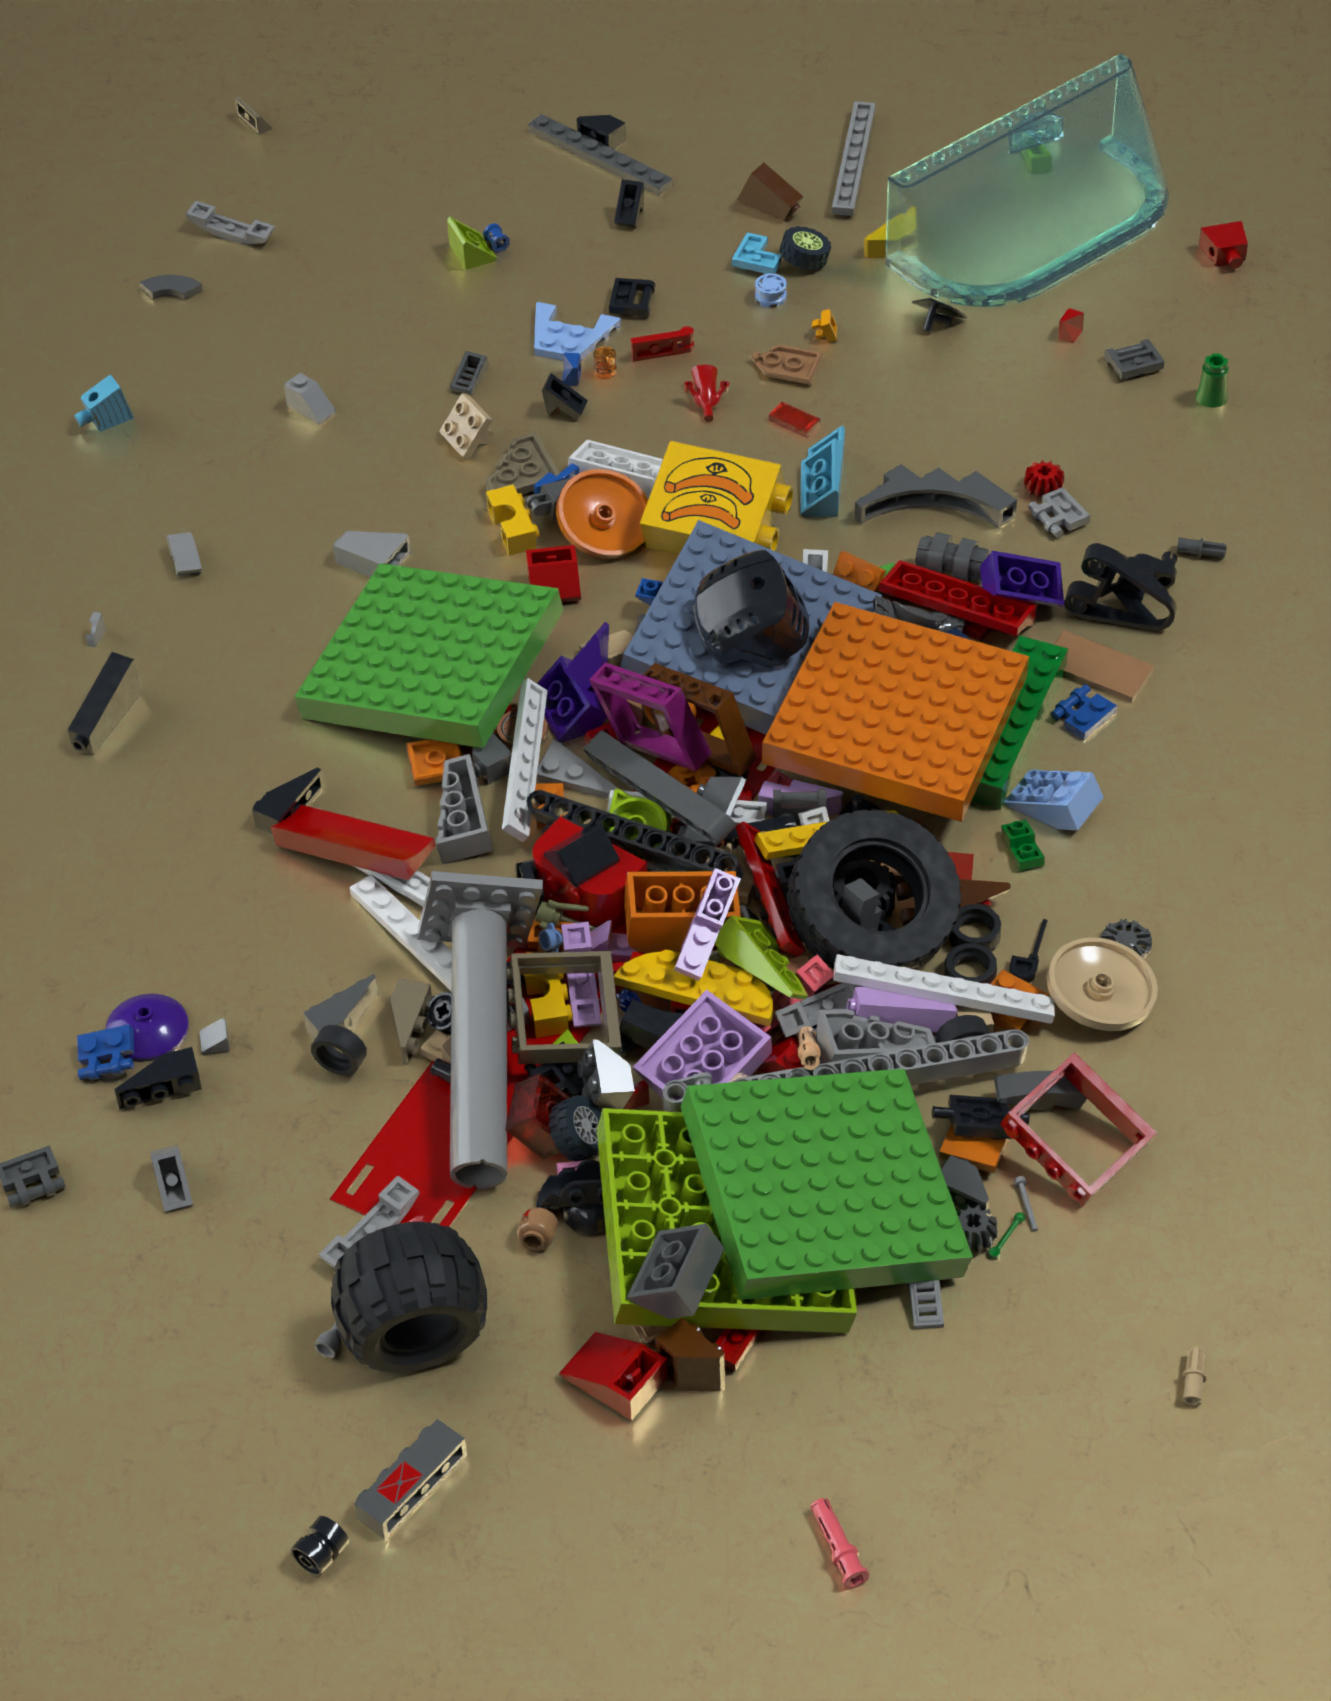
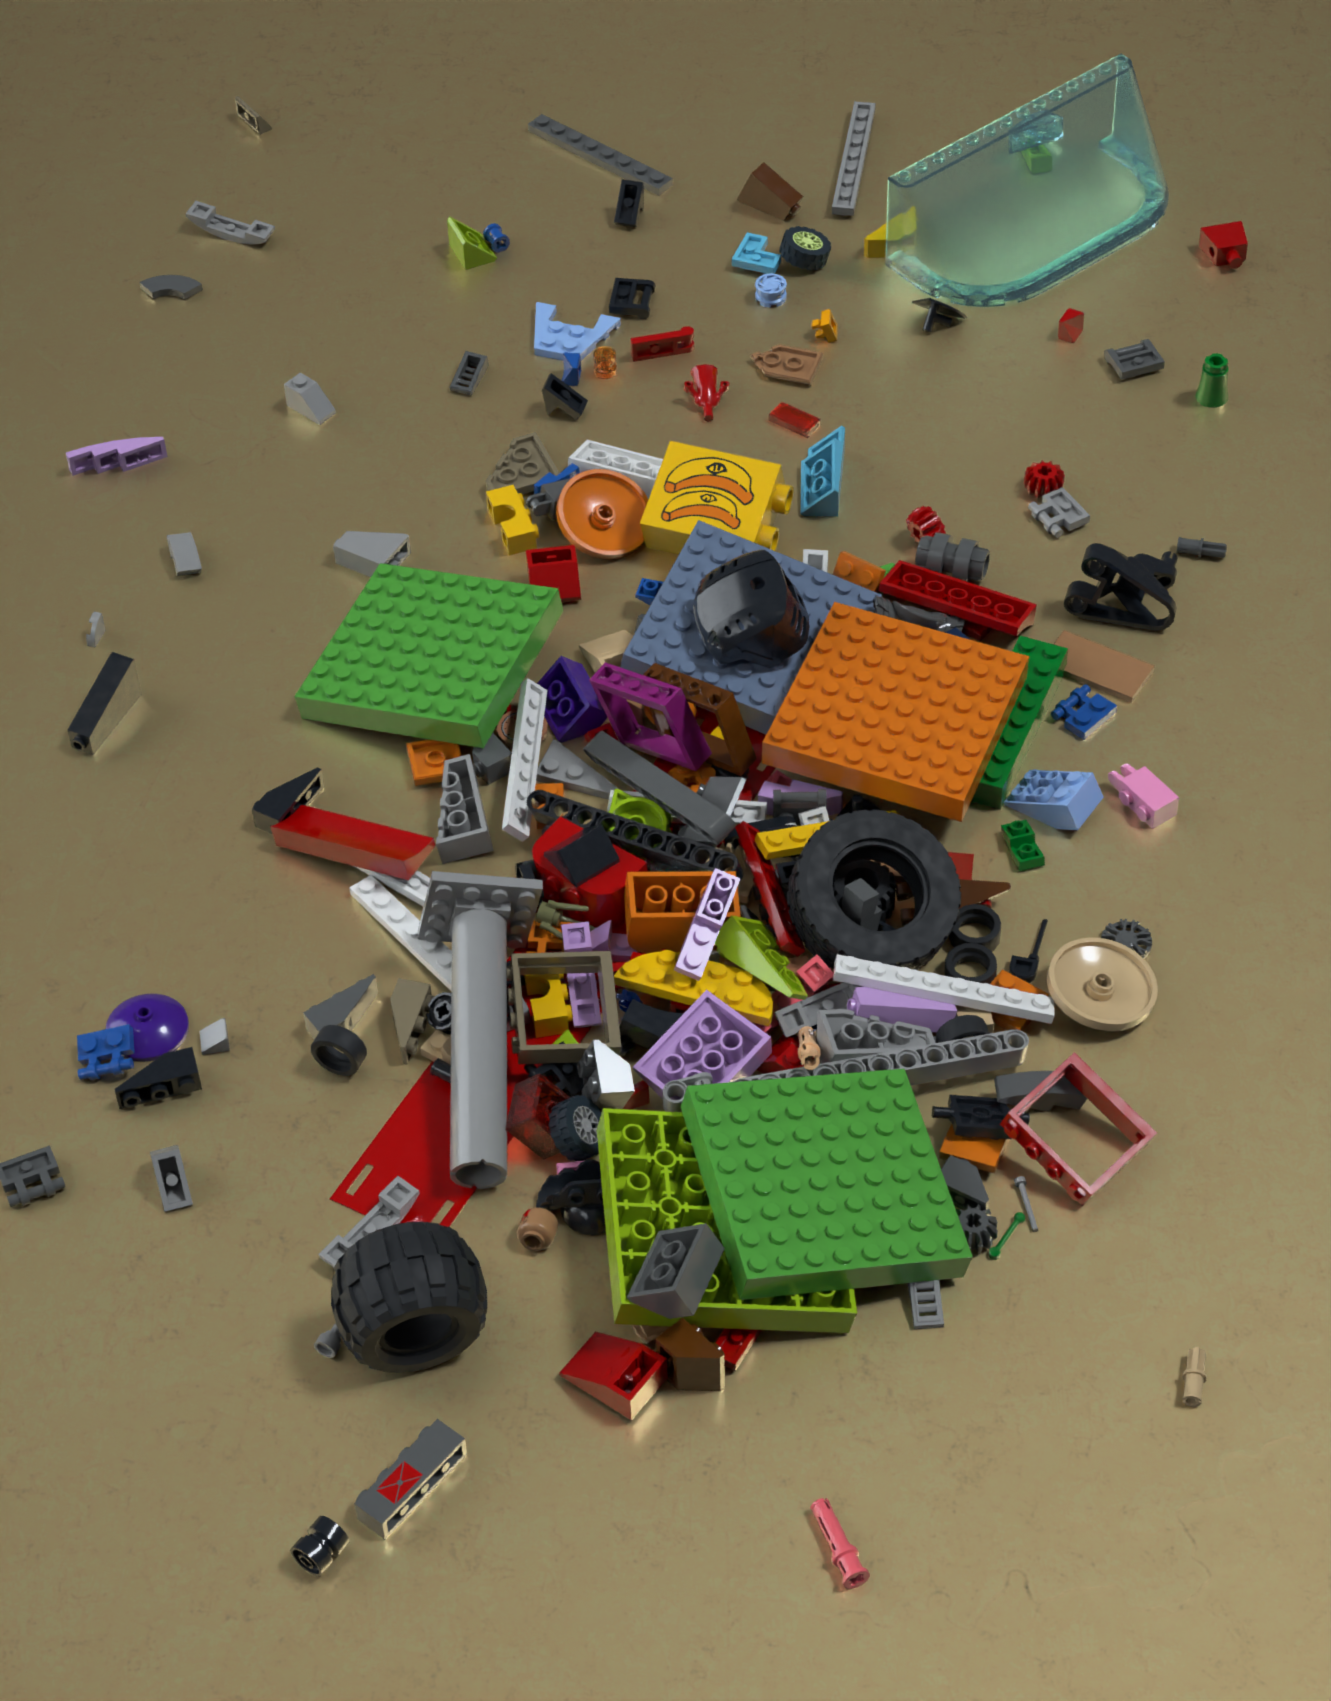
(104, 406): medium azure torso -> none
(117, 453): none -> lavender slope
(466, 426): tan plate -> none
(550, 938): medium blue plate -> none
(590, 658): dark purple slope -> none
(603, 129): black slope -> none
(924, 522): none -> red gear
(938, 489): dark grey arch -> none
(1023, 578): dark purple slope -> none
(1145, 794): none -> bright pink hinge

